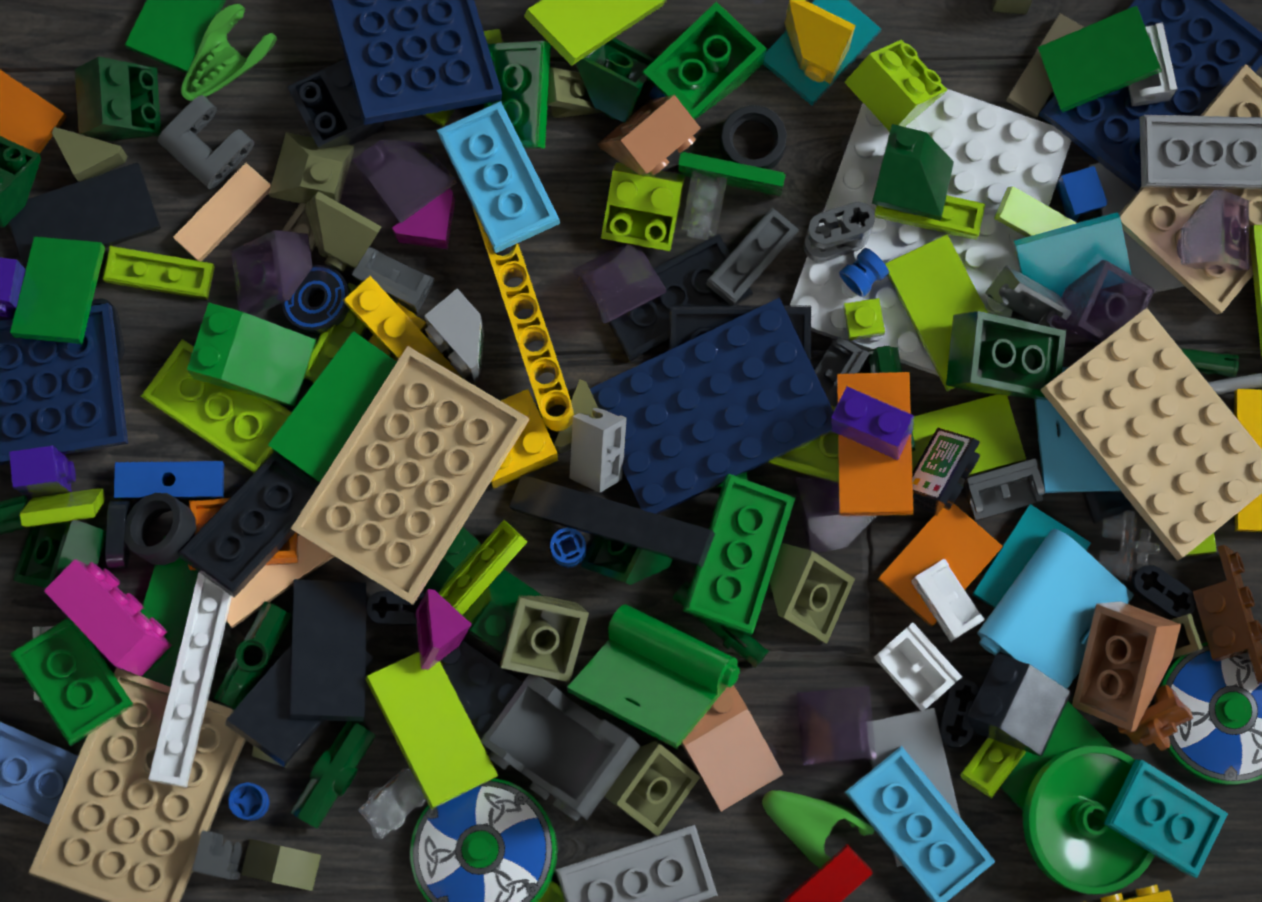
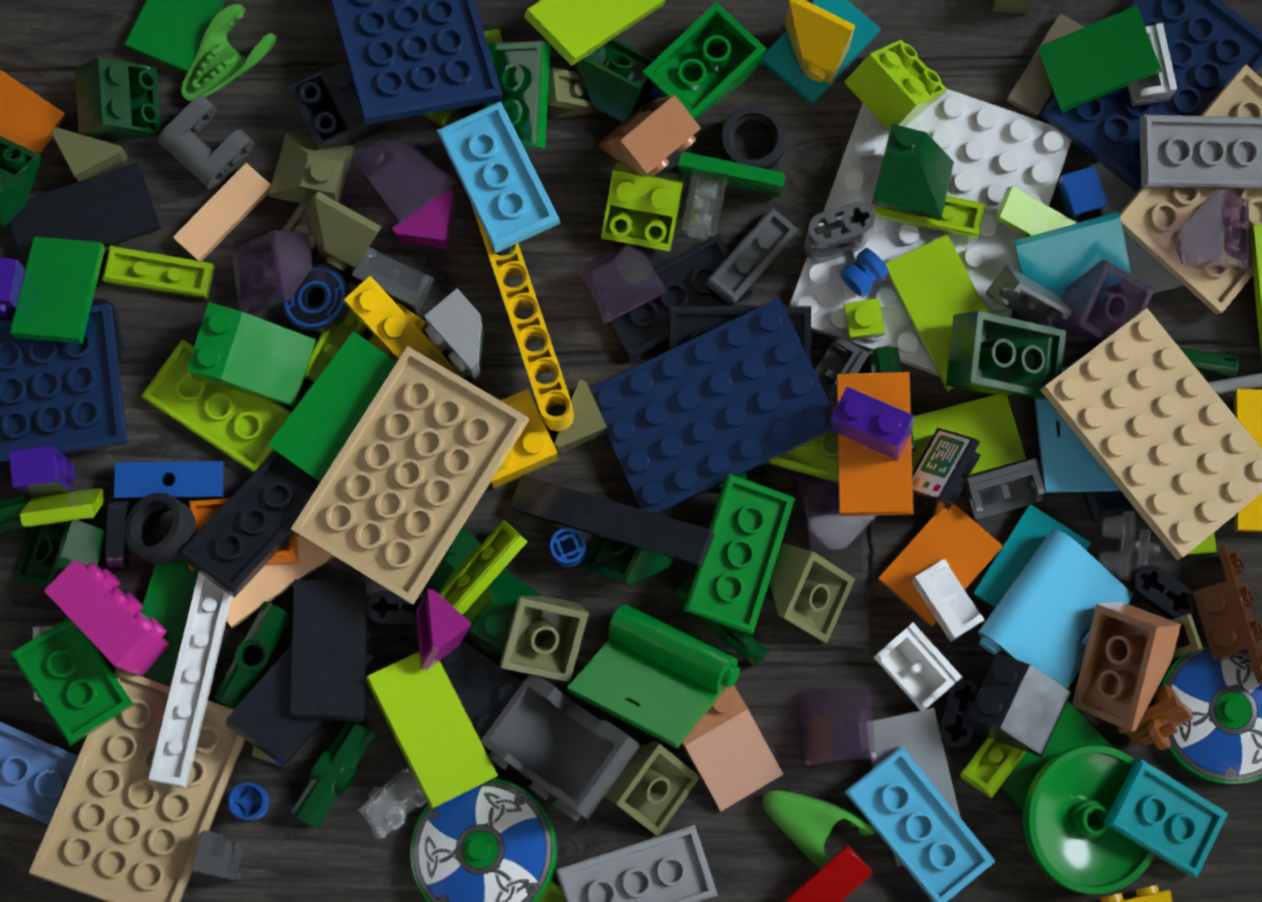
(281, 865): olive slope -> none
(597, 449): light grey hinge -> none

